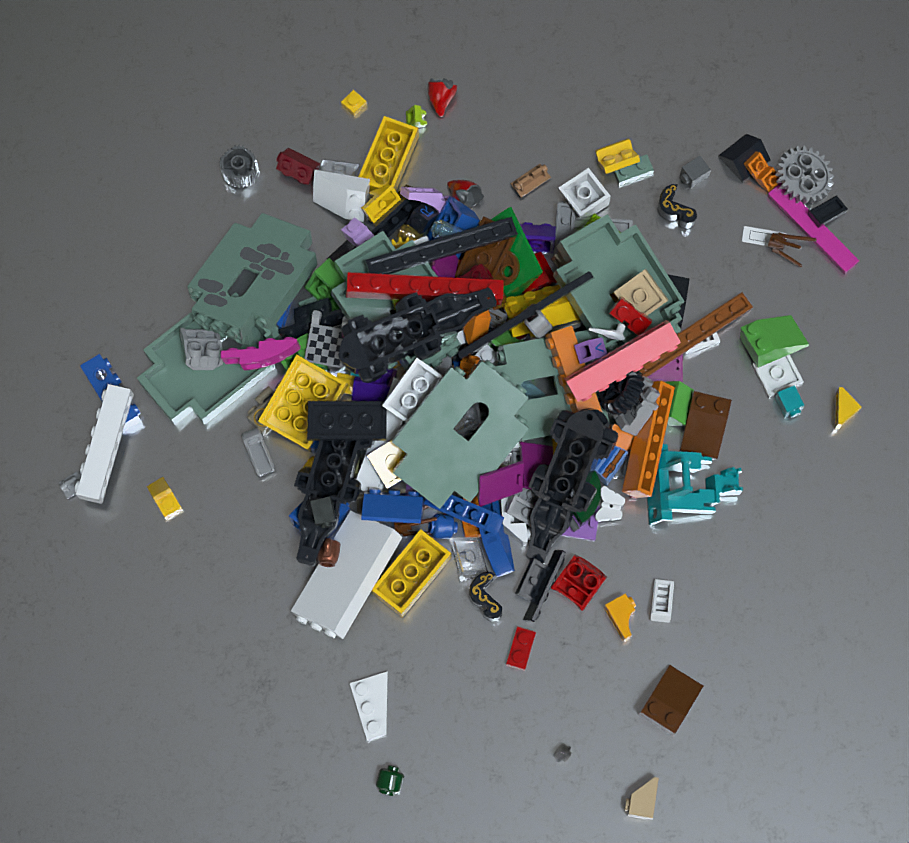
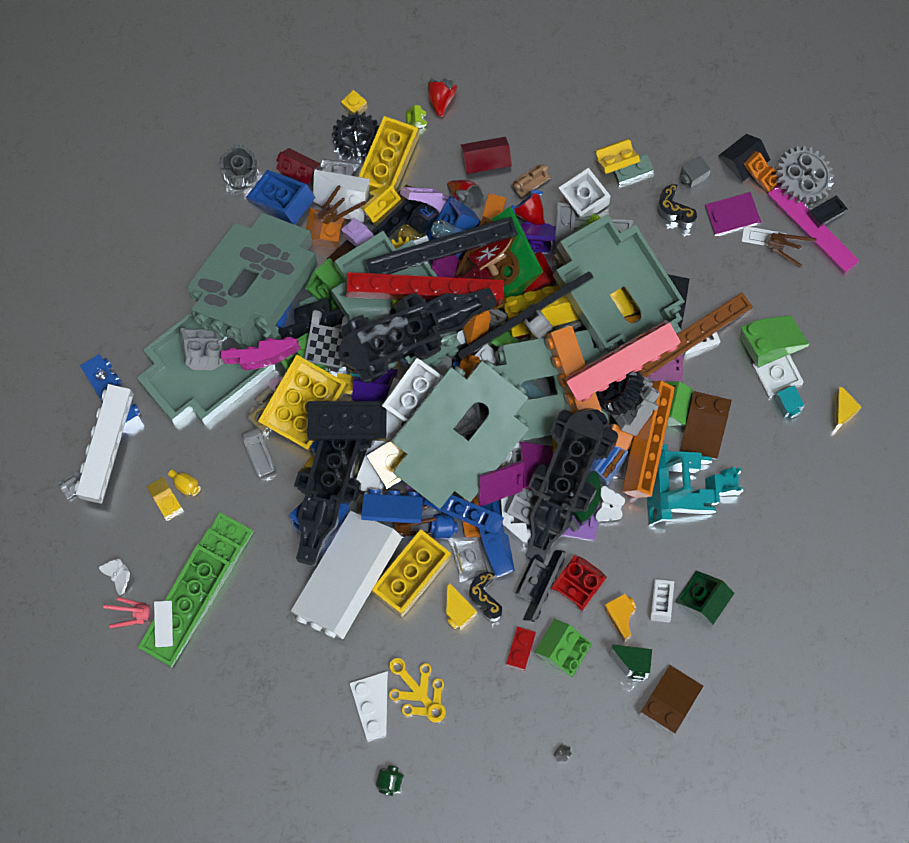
(118, 572): none -> white animal
(140, 612): none -> coral plant
(163, 623): none -> white sticker
(184, 482): none -> yellow plant
(199, 584): none -> bright green slope
(281, 196): none -> blue slope
(323, 234): none -> orange slope
(323, 512): pearl dark grey brick -> none
(329, 212): none -> reddish brown plant
(329, 553): copper piece -> none
(342, 133): none -> black gear
(419, 693): none -> yellow plant
(458, 609): none -> yellow slope
(486, 155): none -> dark red piece
(490, 255): none -> shield
(494, 205): none -> orange slope
(531, 208): none -> red hat
(563, 647): none -> bright green slope
(590, 350): medium lavender brick -> none
(613, 334): white bar -> none
(633, 661): none -> dark green slope
(636, 320): red piece -> none
(642, 293): tan bracket -> none
(643, 801): tan slope -> none
(705, 597): none -> dark green slope
(733, 213): none -> magenta container

